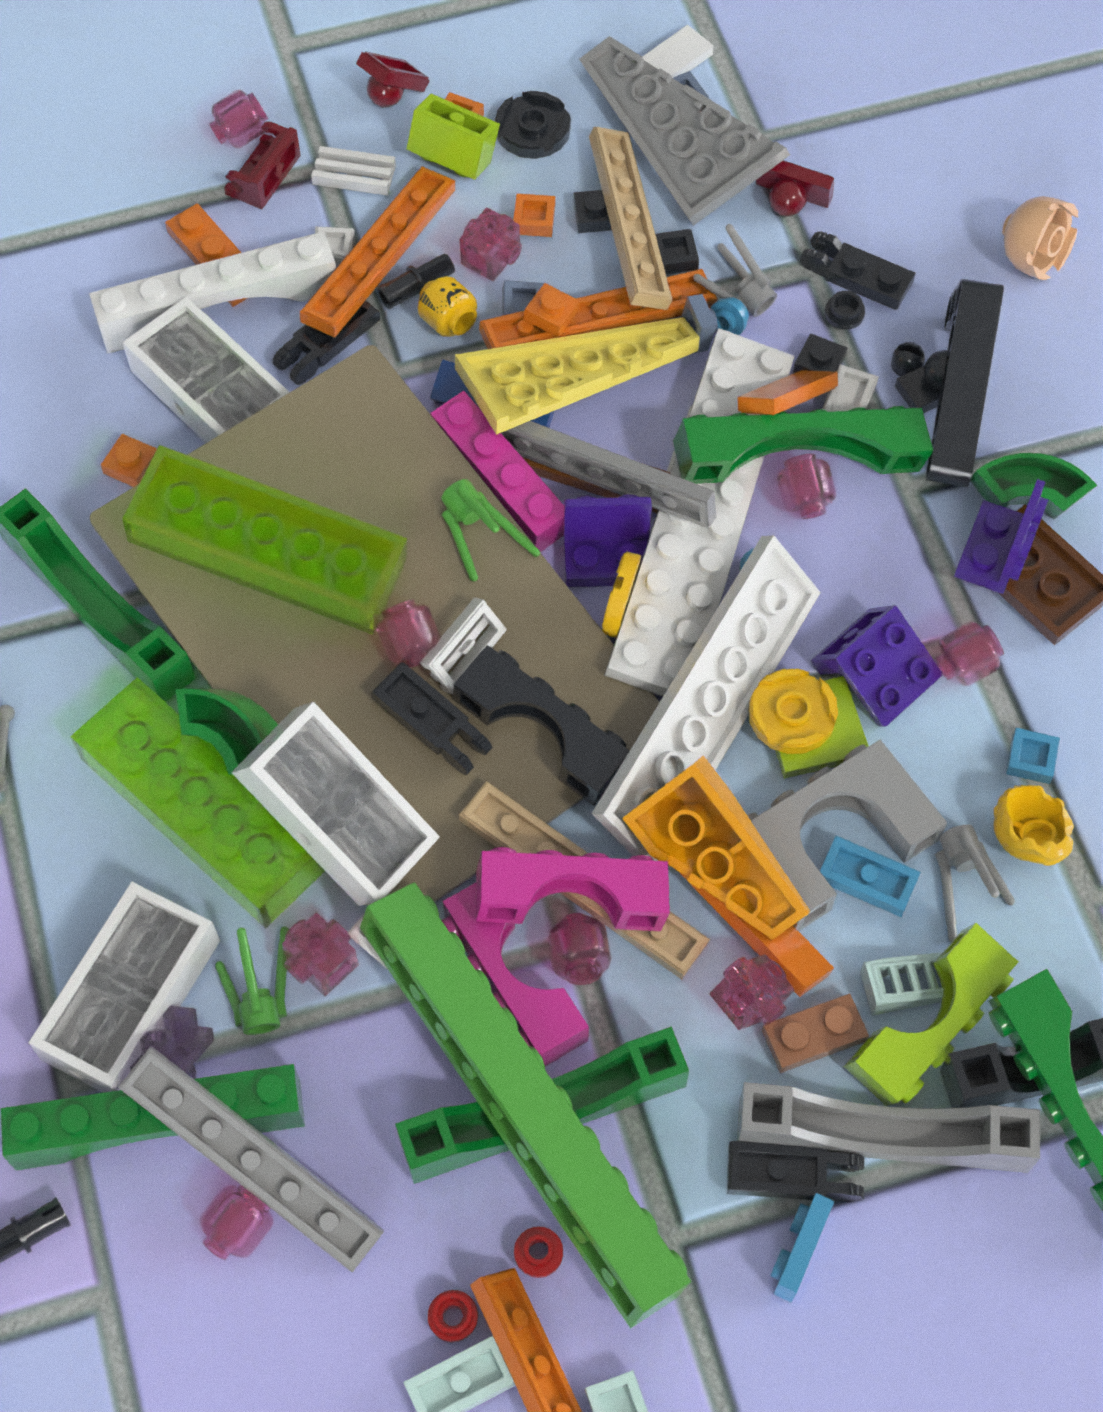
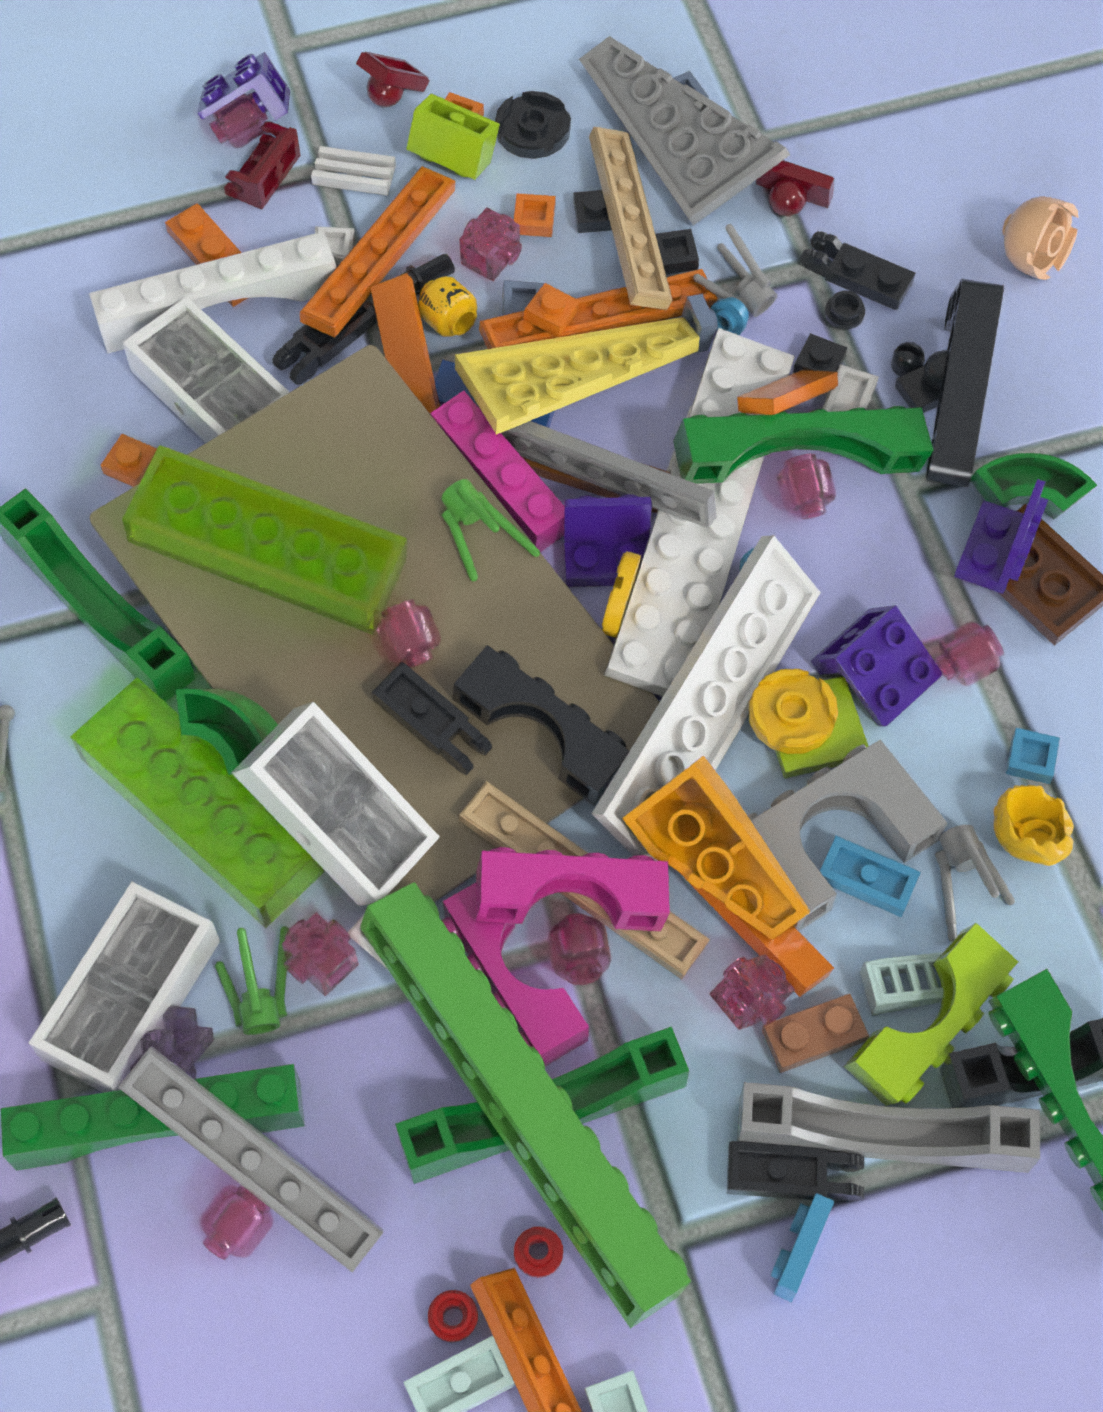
(251, 72): none -> bracket
(404, 337): none -> orange tile
(460, 640): white tile -> none
(680, 52): white tile -> none

